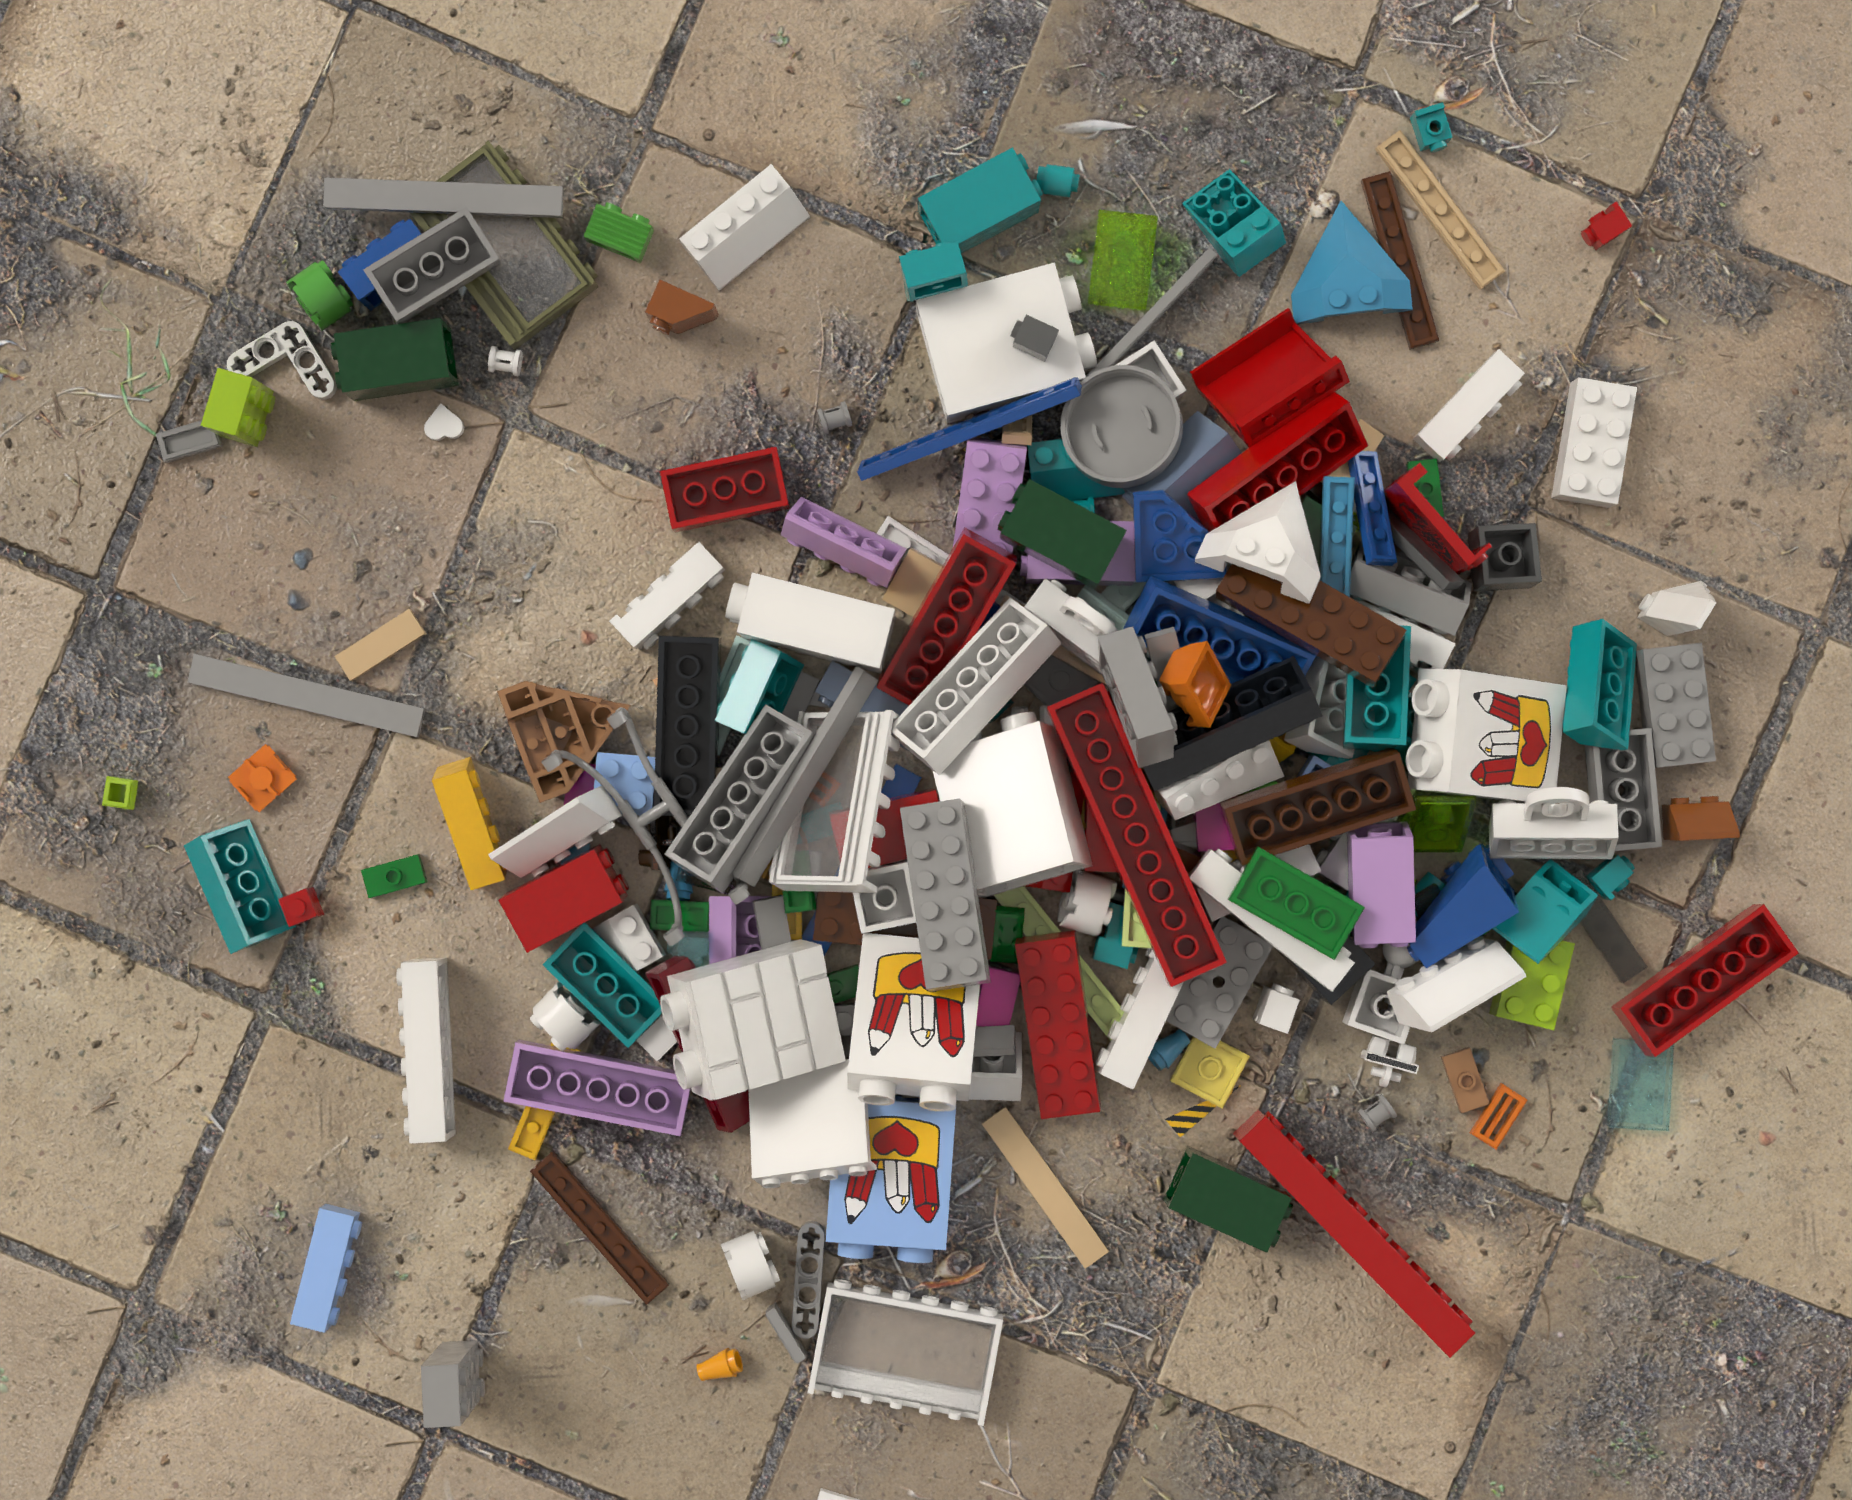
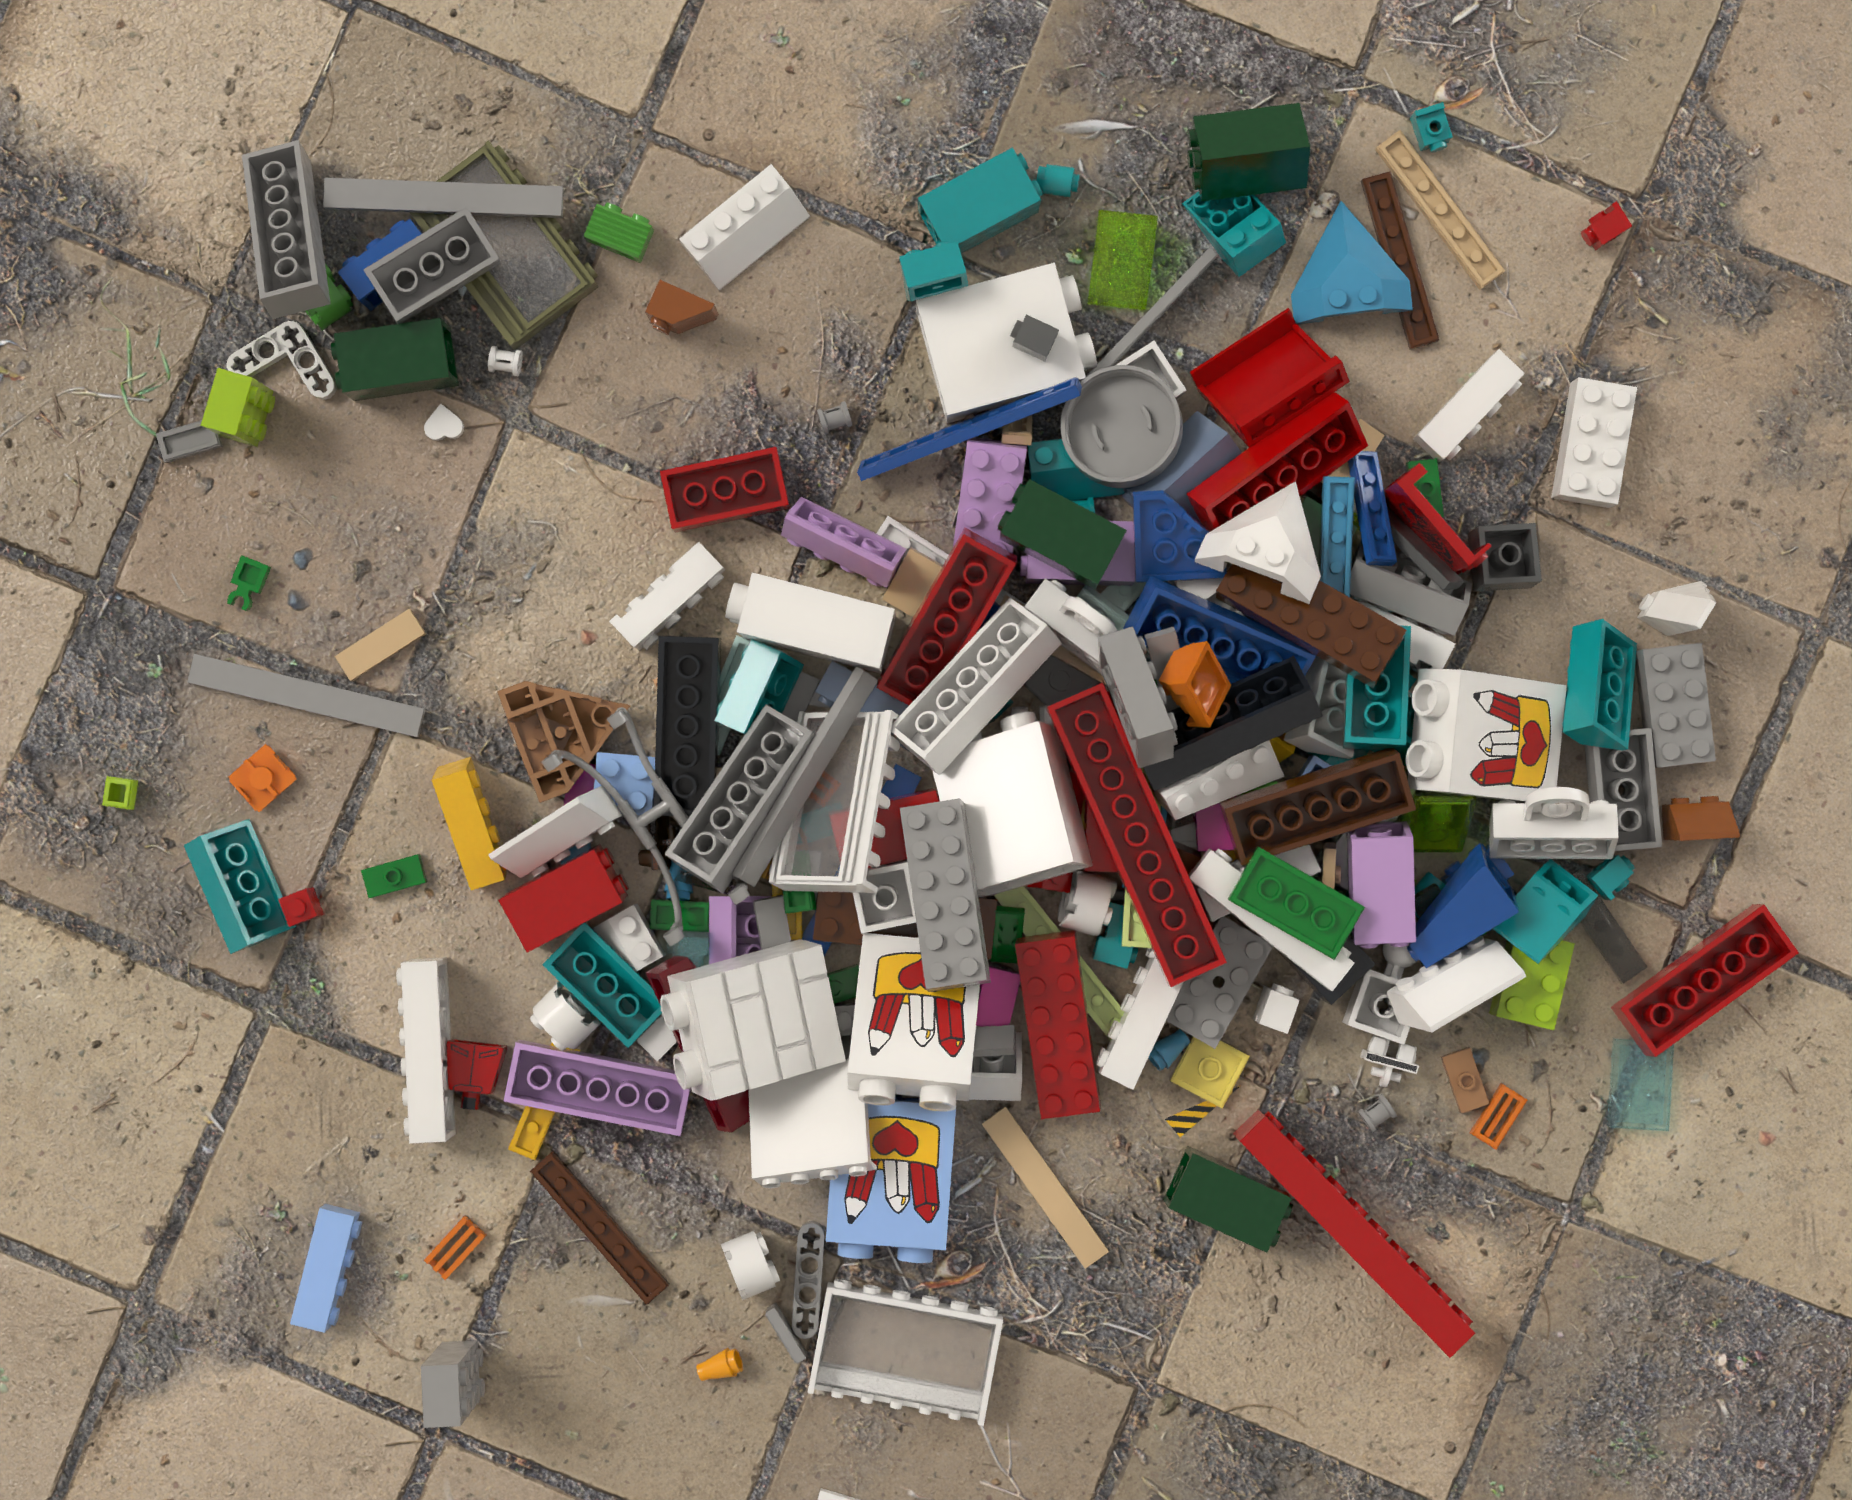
(249, 577): none -> green plate
(285, 229): none -> light grey brick
(438, 1266): none -> orange tile
(473, 1069): none -> red torso
(1249, 152): none -> dark green brick
(1330, 872): none -> tan plate

